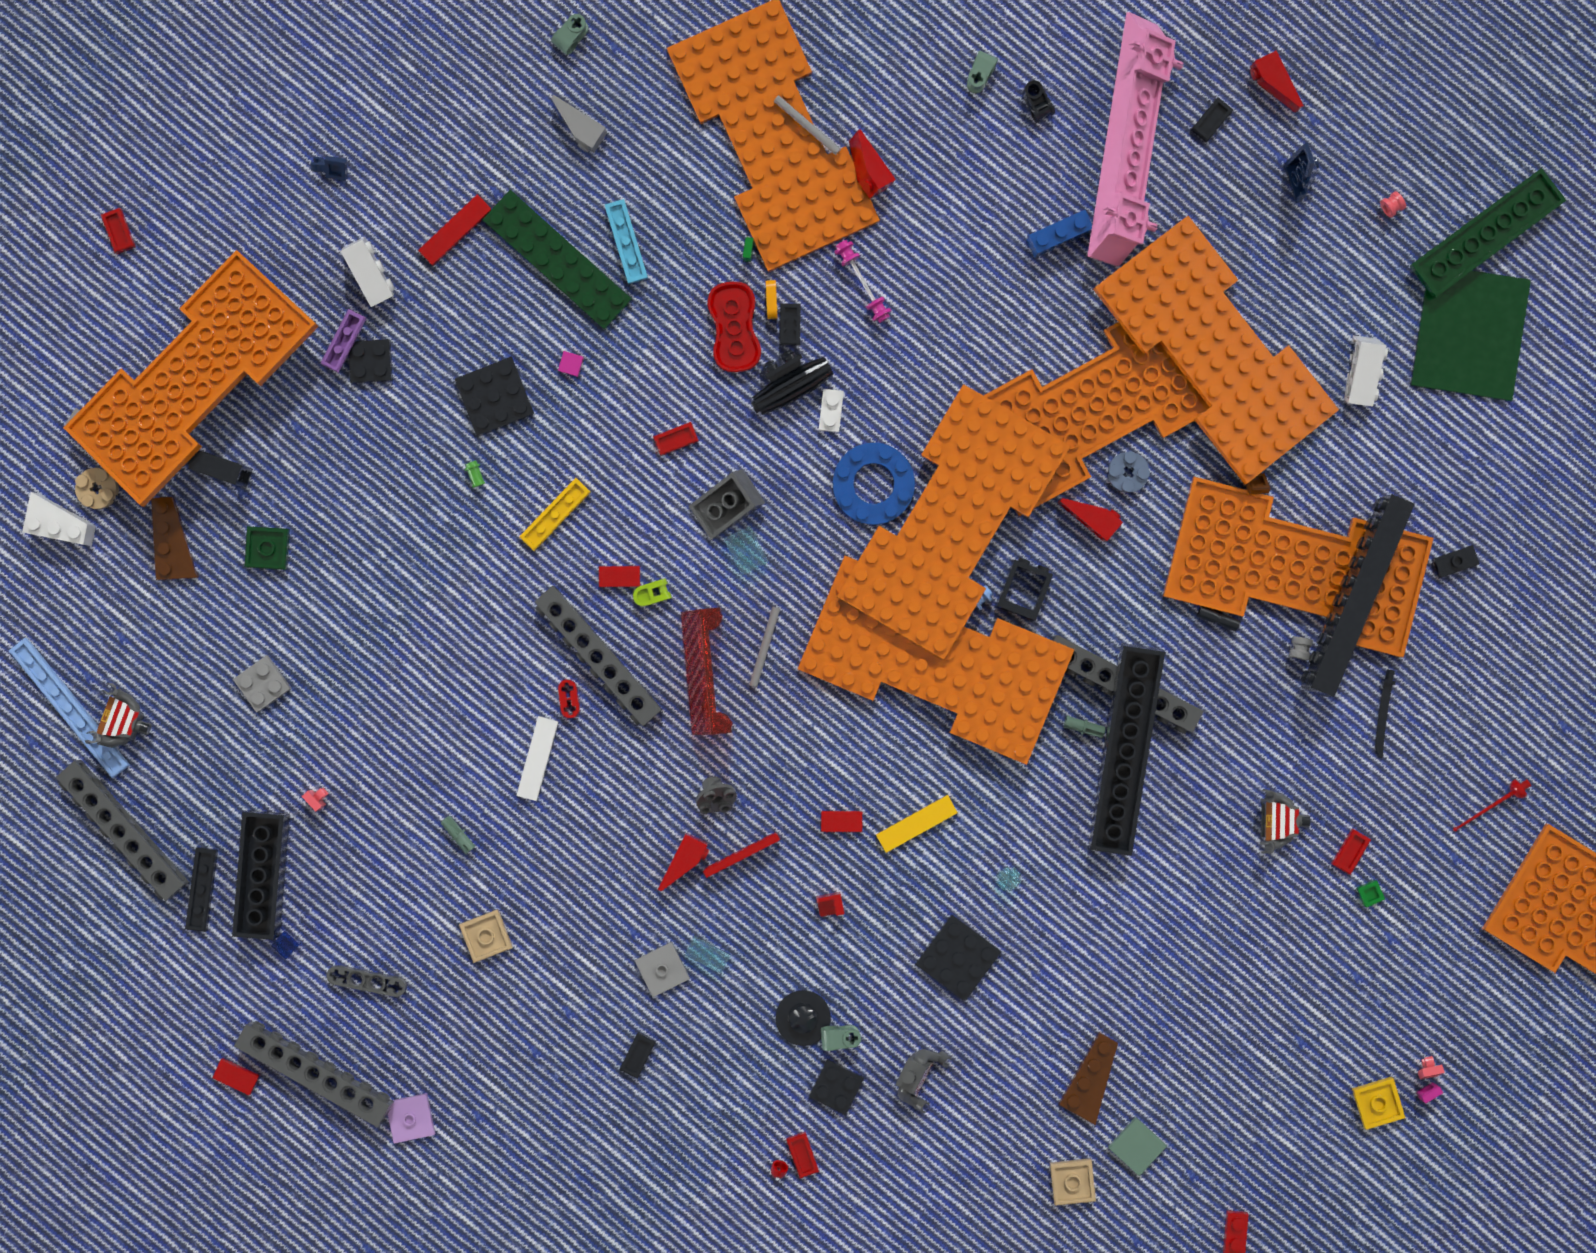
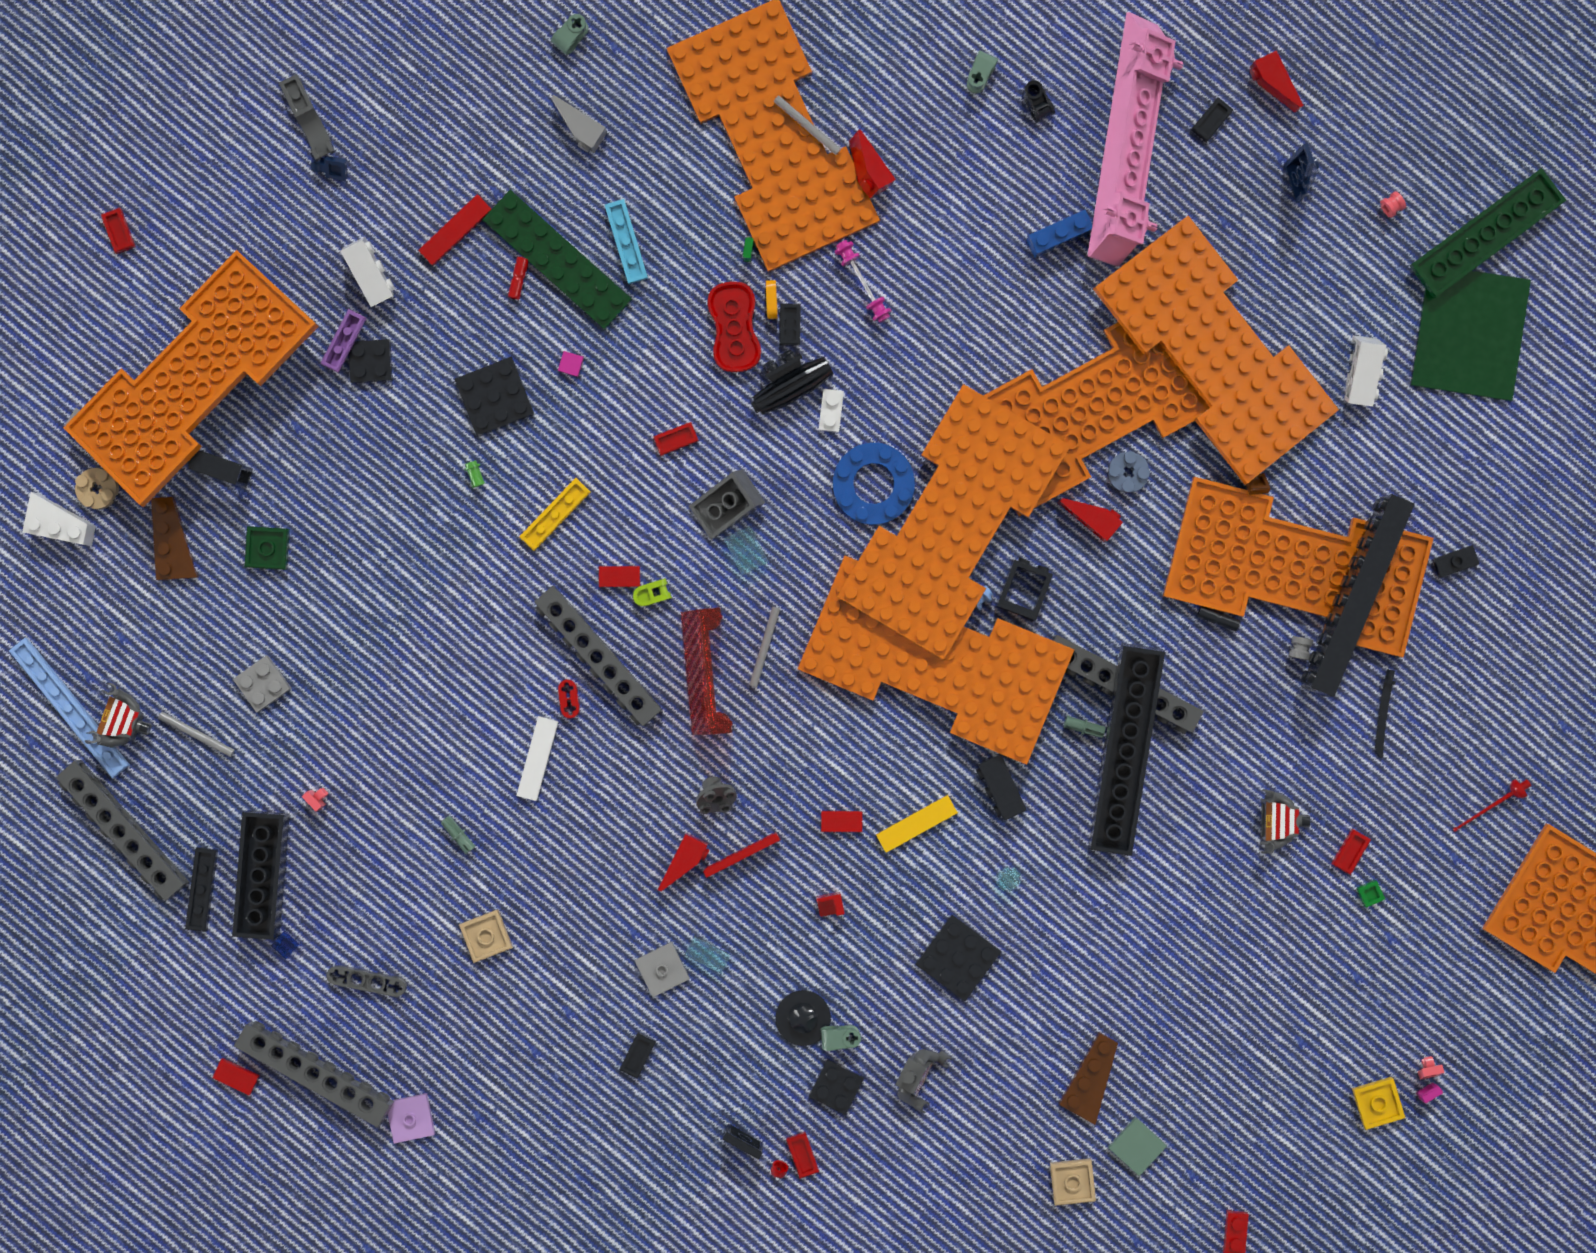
(196, 734): none -> light grey bar
(307, 116): none -> dark grey piece
(518, 276): none -> red piece
(743, 1141): none -> black tile
(1000, 787): none -> black brick

